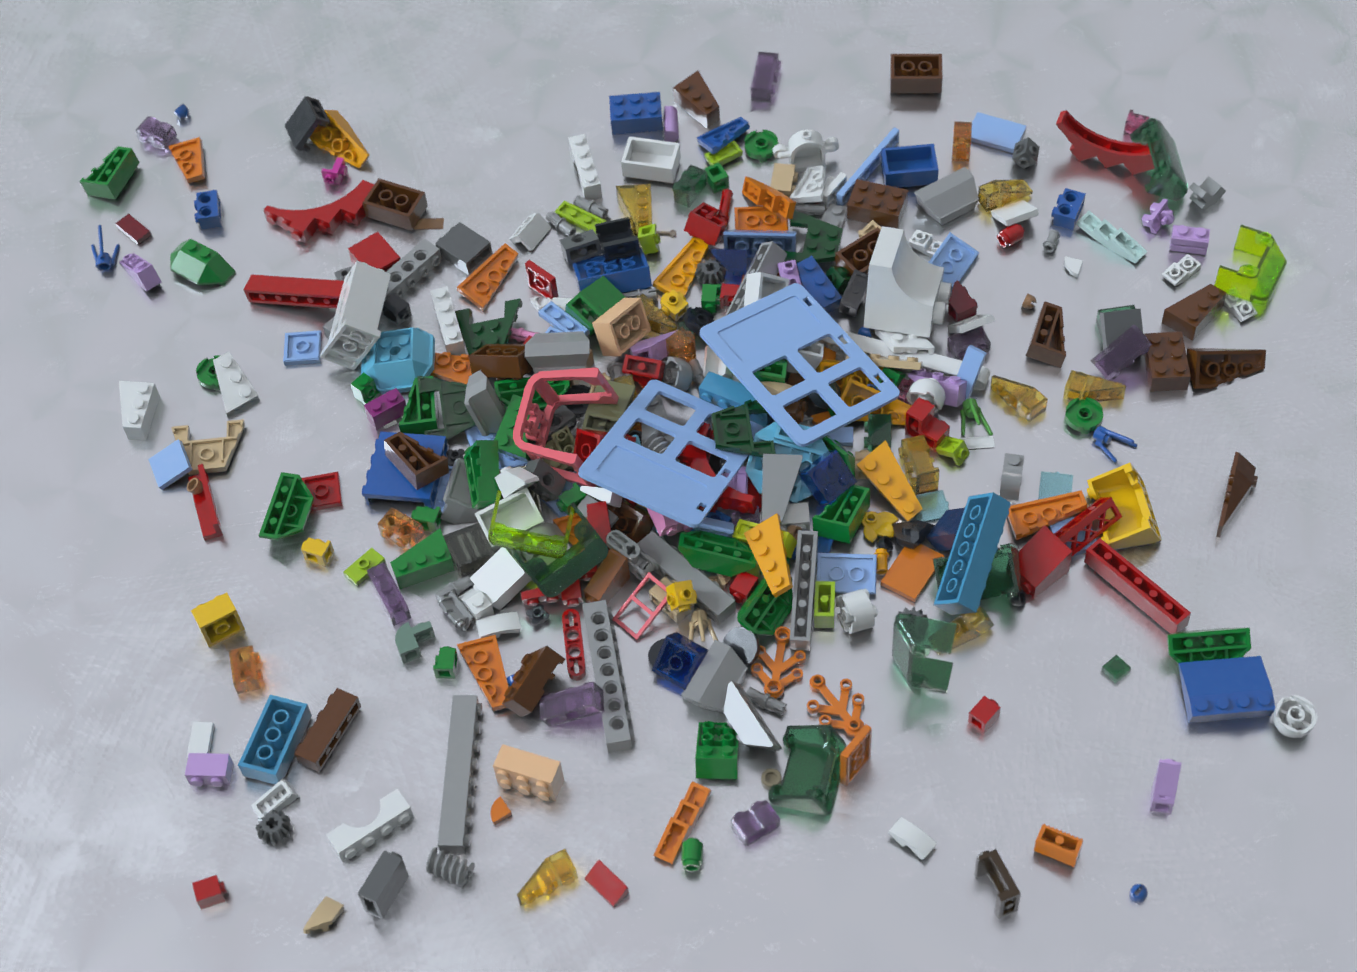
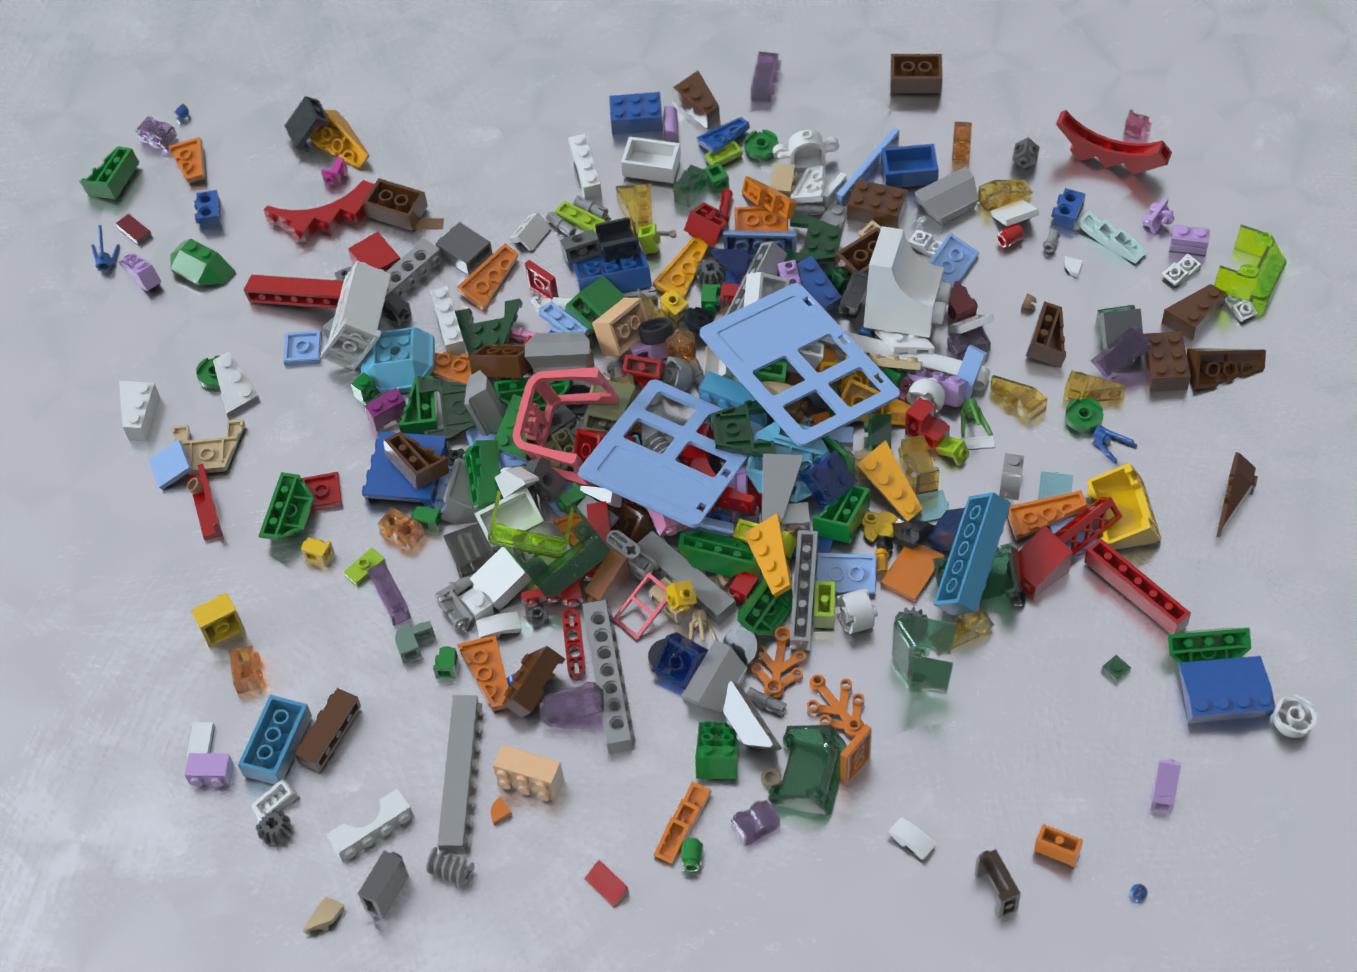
(209, 892): red brick -> none
(423, 561): green wedge -> none
(550, 875): clear yellow slope -> none
(655, 331): none -> black tyre
(984, 714): red brick -> none
(996, 132): light blue tile -> none
(1168, 175): clear green windscreen -> none
(1207, 193): light grey brick -> none

